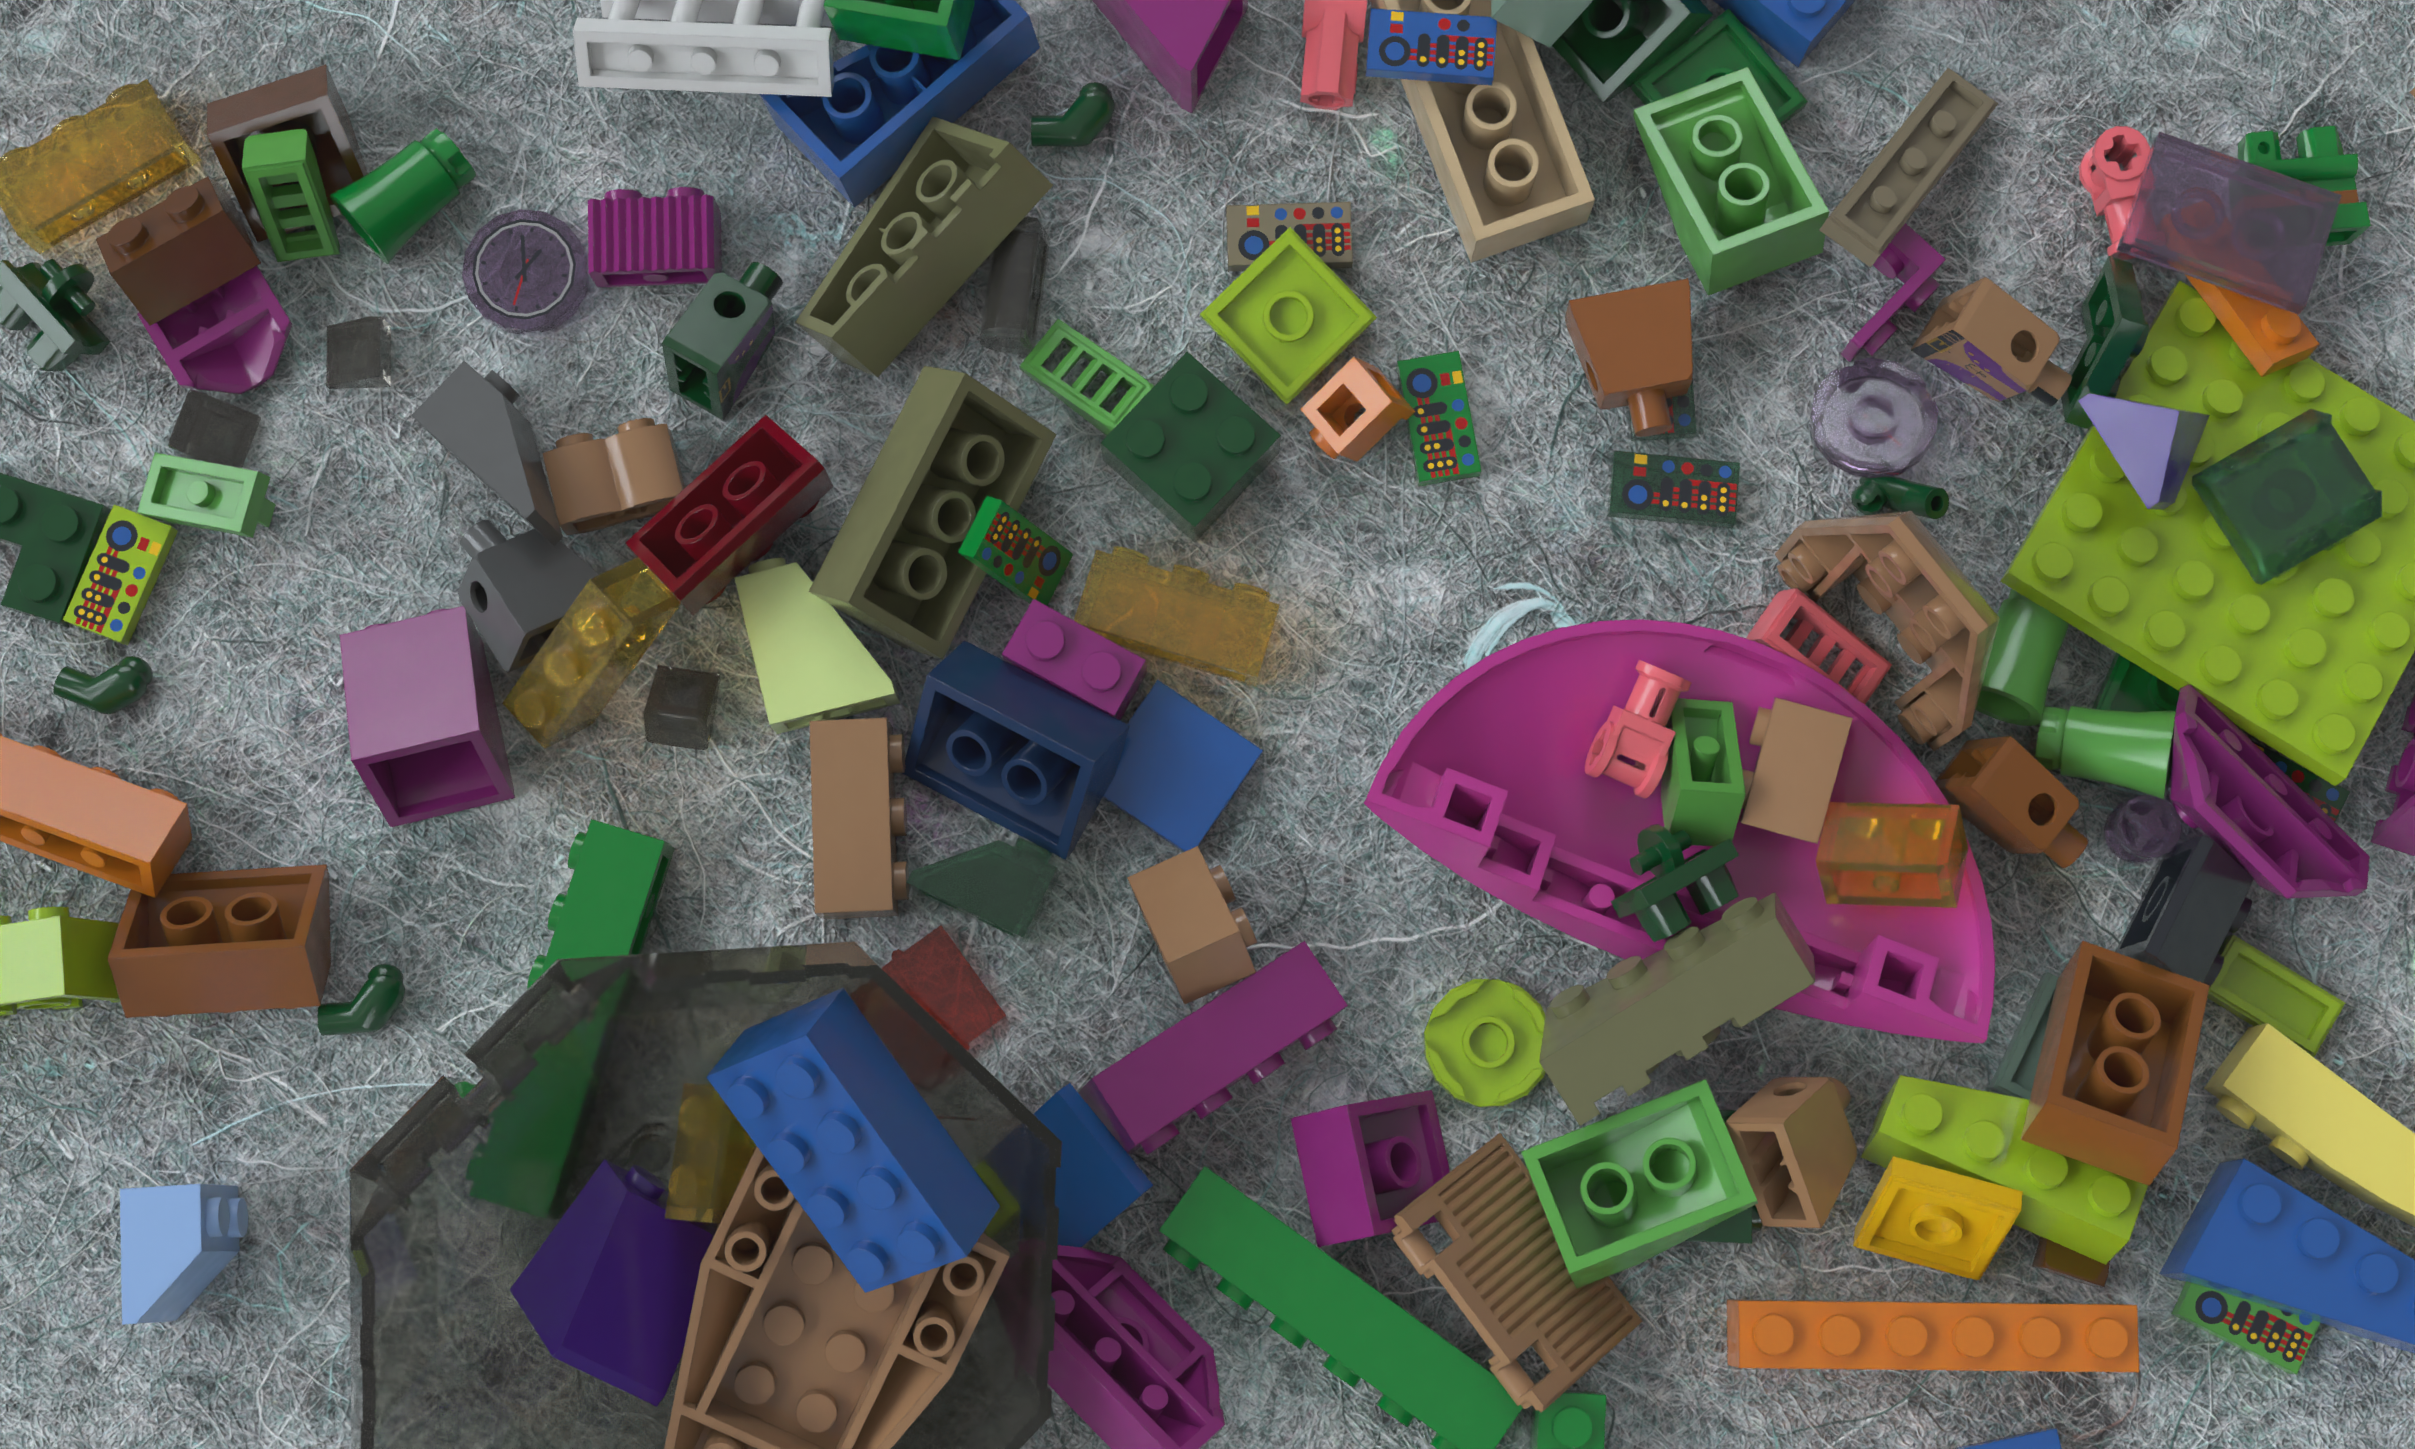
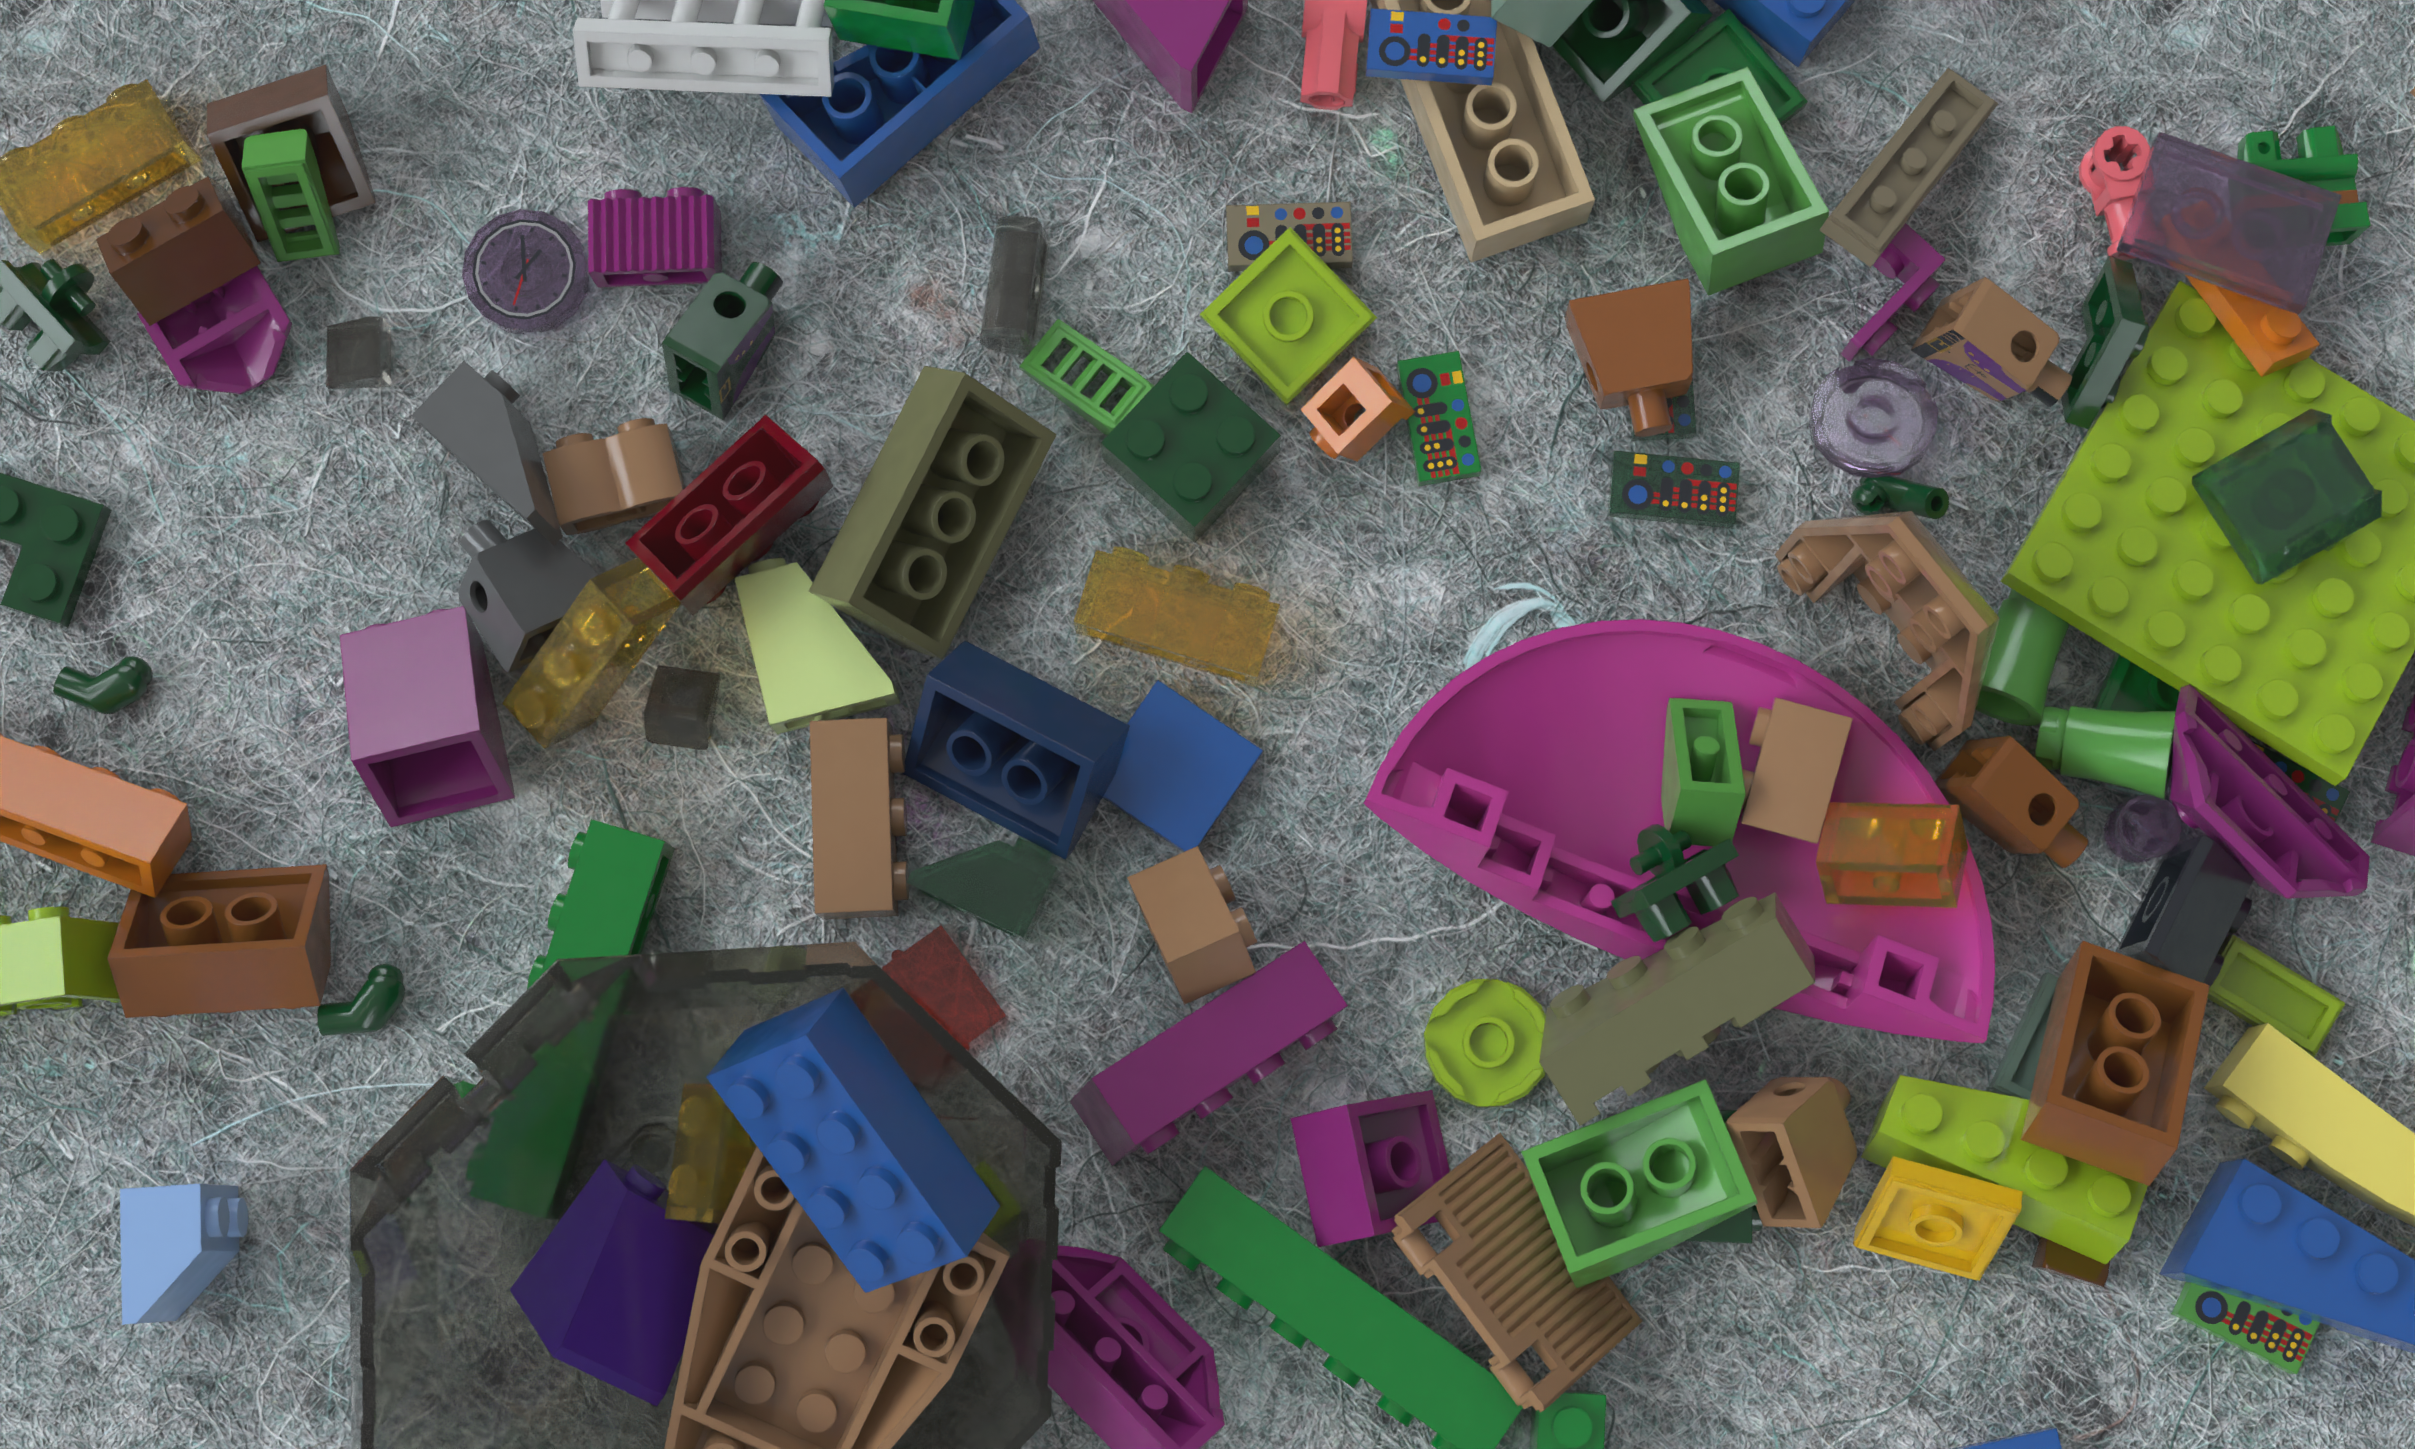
(120, 575): tile -> none
(206, 495): bright green hinge -> none
(213, 430): clear smoke slope -> none
(404, 193): green plant -> none
(921, 243): olive wedge -> none
(1015, 551): green tile -> none
(1075, 660): magenta brick -> none
(1081, 121): dark green arm -> none
(1095, 1171): blue tile -> none
(1638, 732): coral connector -> none
(1831, 632): coral slope -> none
(1932, 1335): orange brick -> none
(2148, 443): slope -> none

